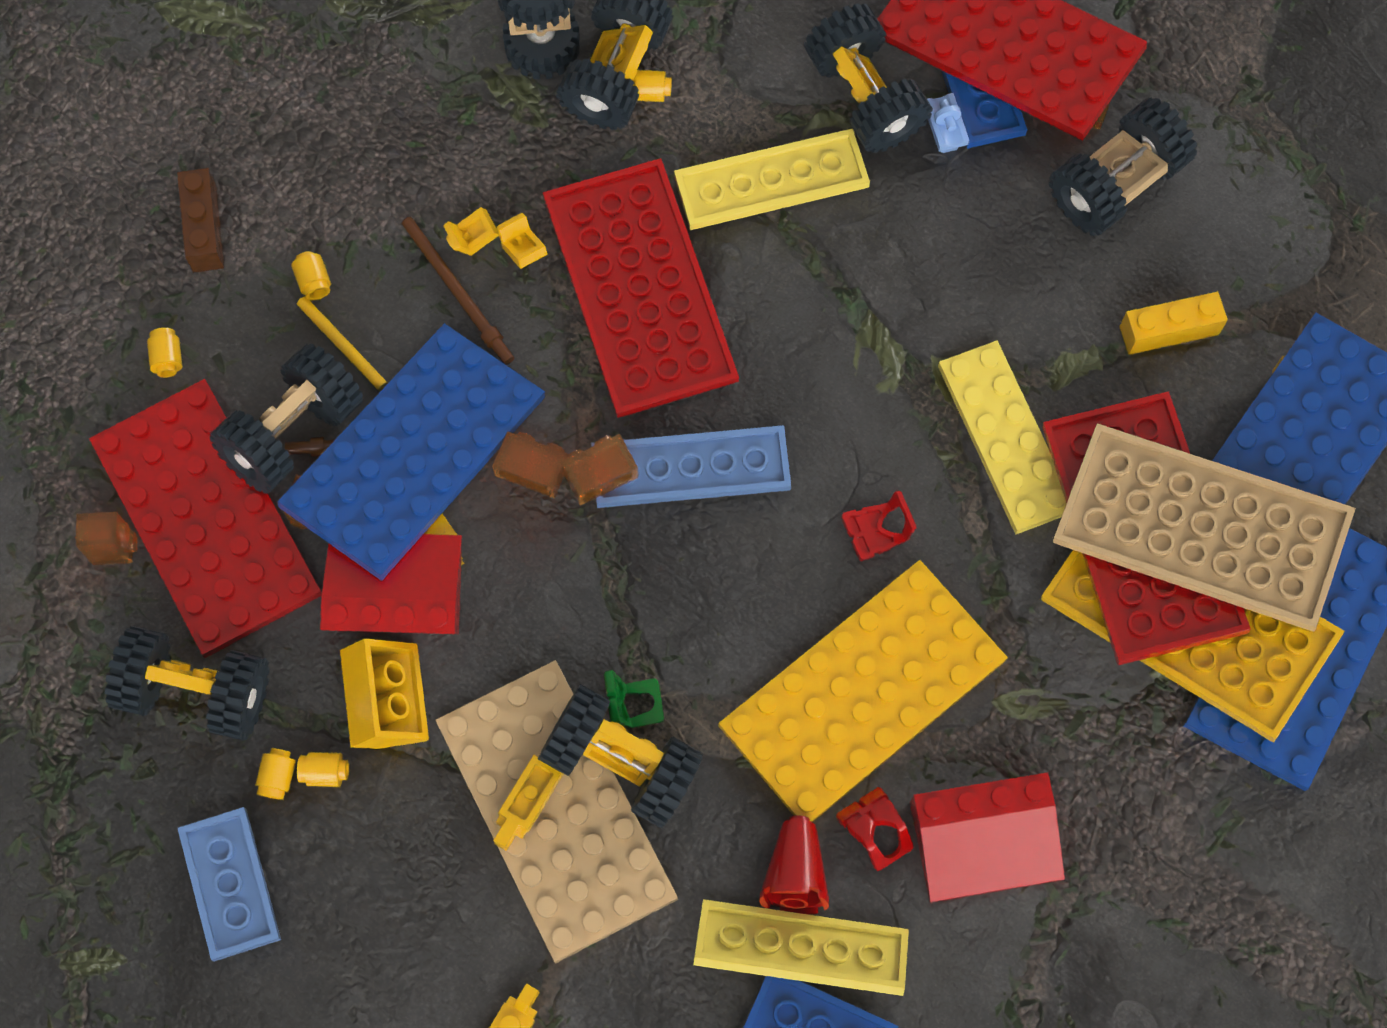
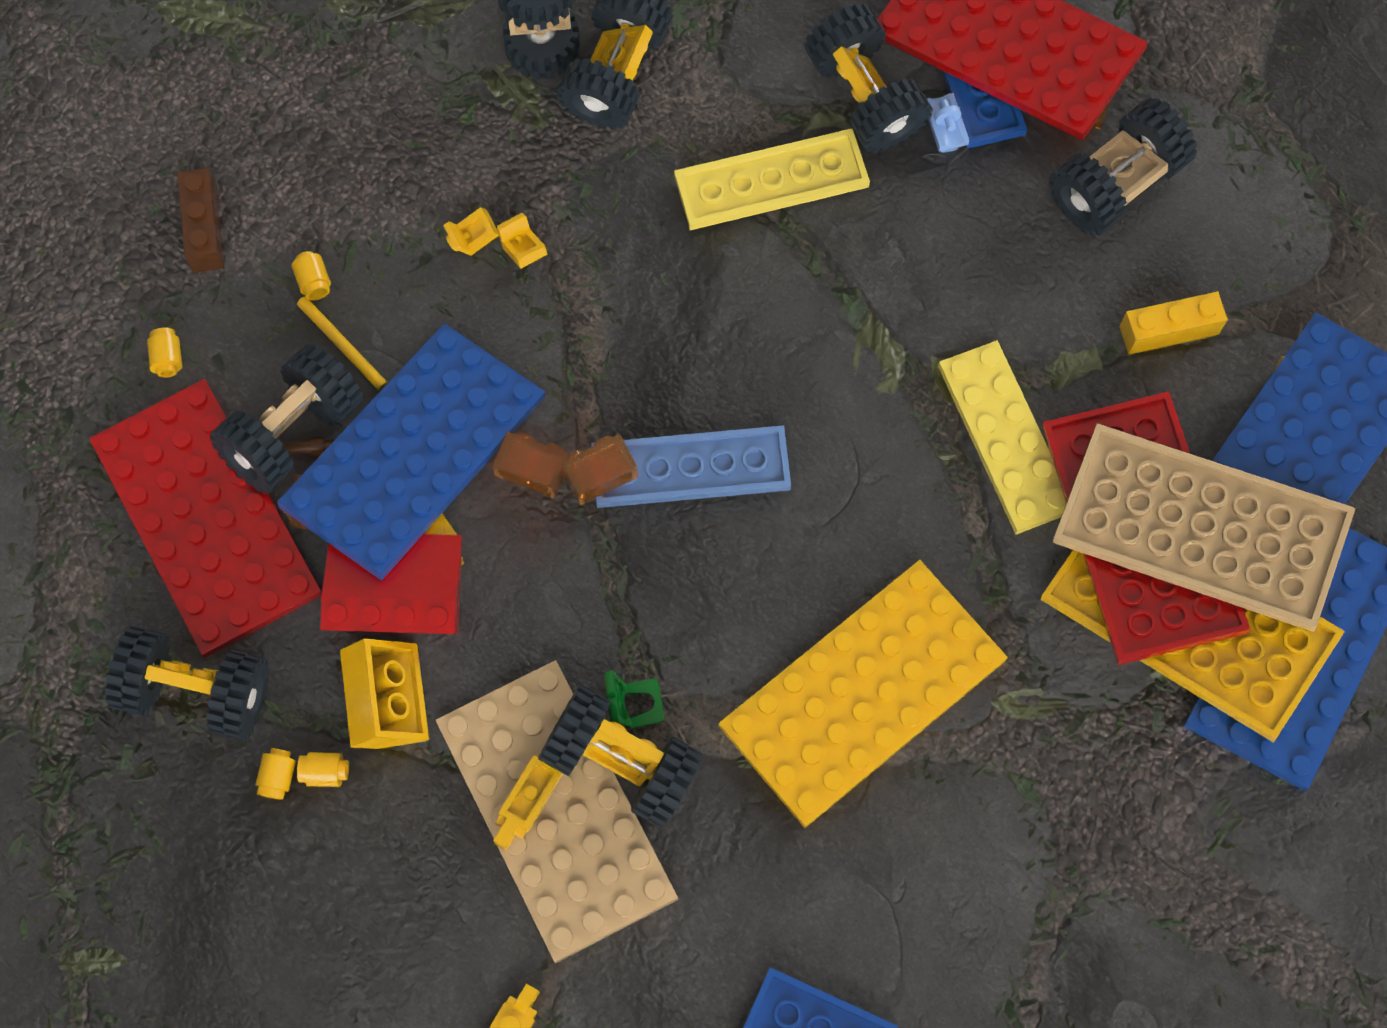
(105, 538): clear orange brick -> none
(229, 884): medium blue plate -> none
(489, 334): reddish brown bar -> none
(640, 288): red plate -> none
(652, 85): yellow brick -> none
(796, 870): red cone -> none
(802, 947): light yellow plate -> none
(867, 529): red piece -> none
(873, 811): red piece -> none
(988, 837): slope -> none

